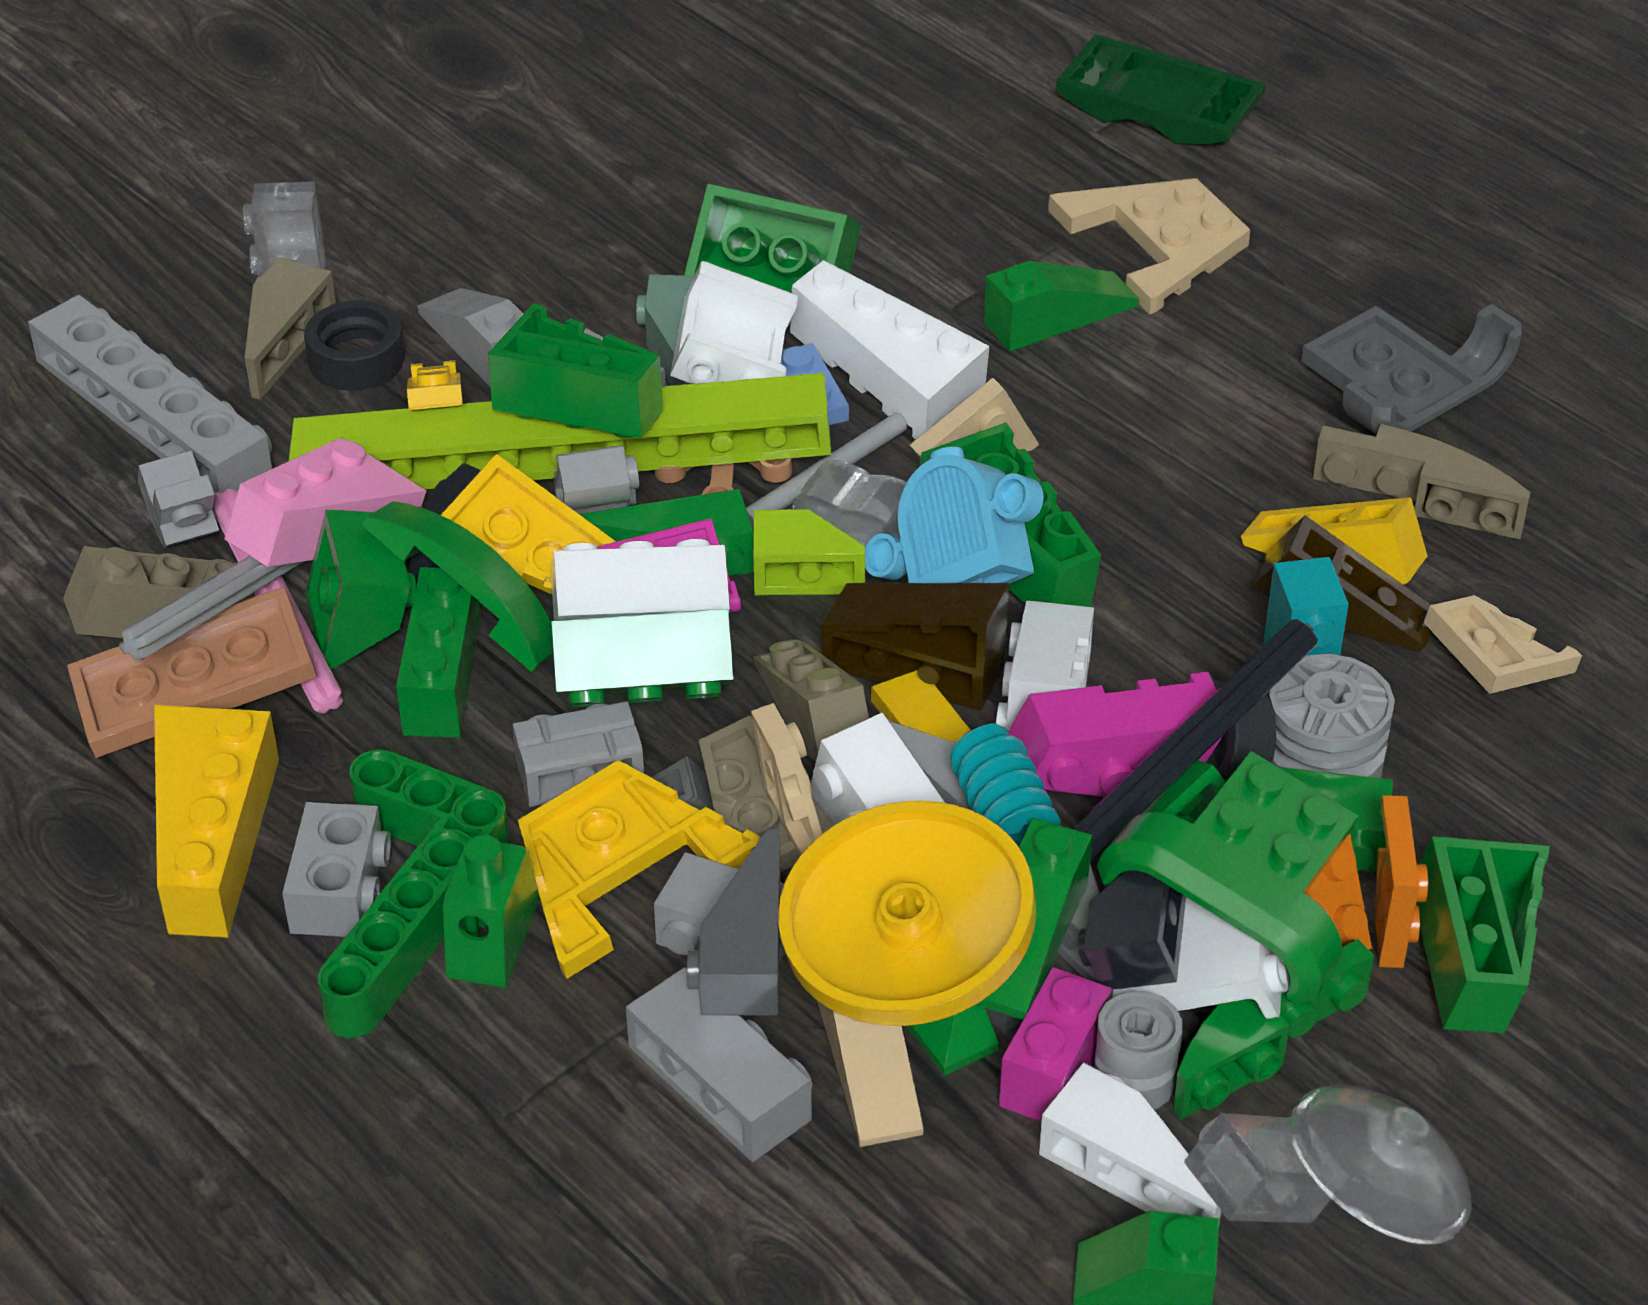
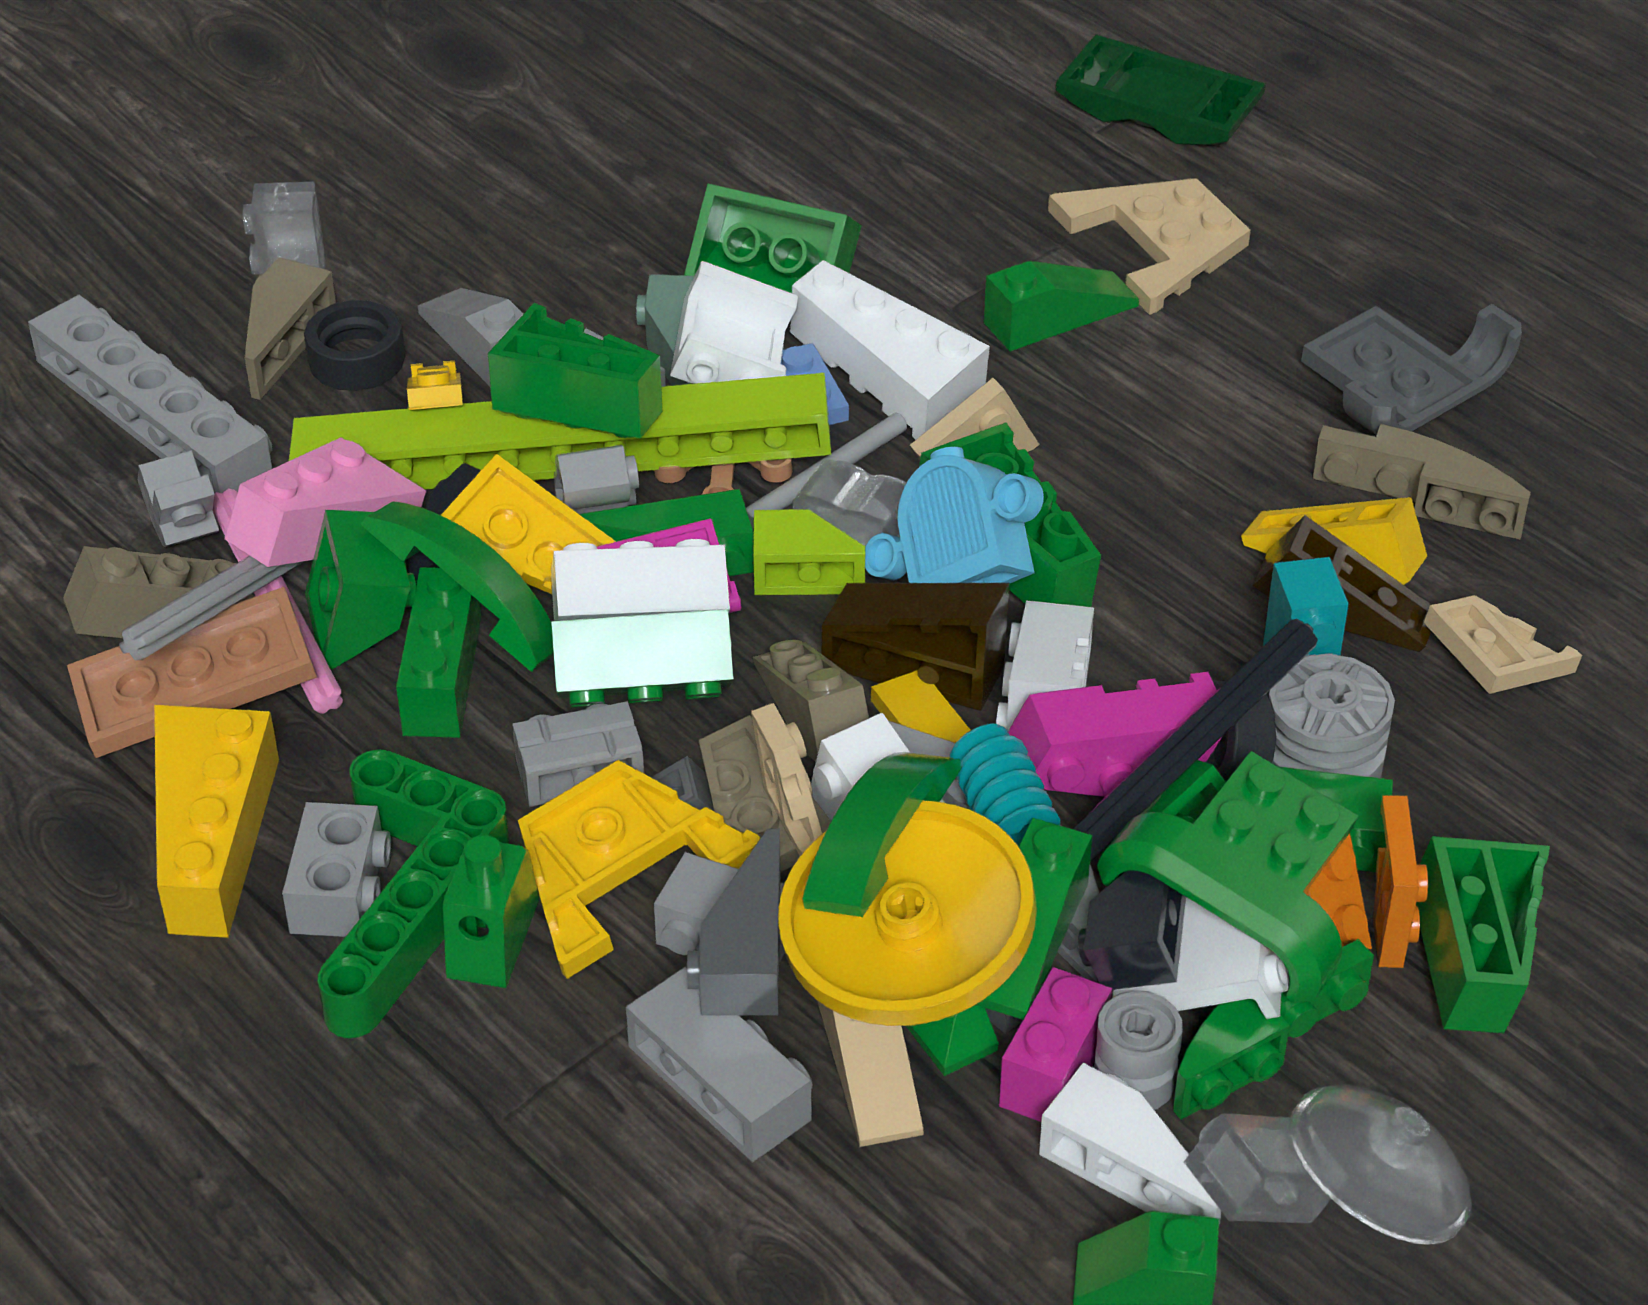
(872, 816): none -> green slope

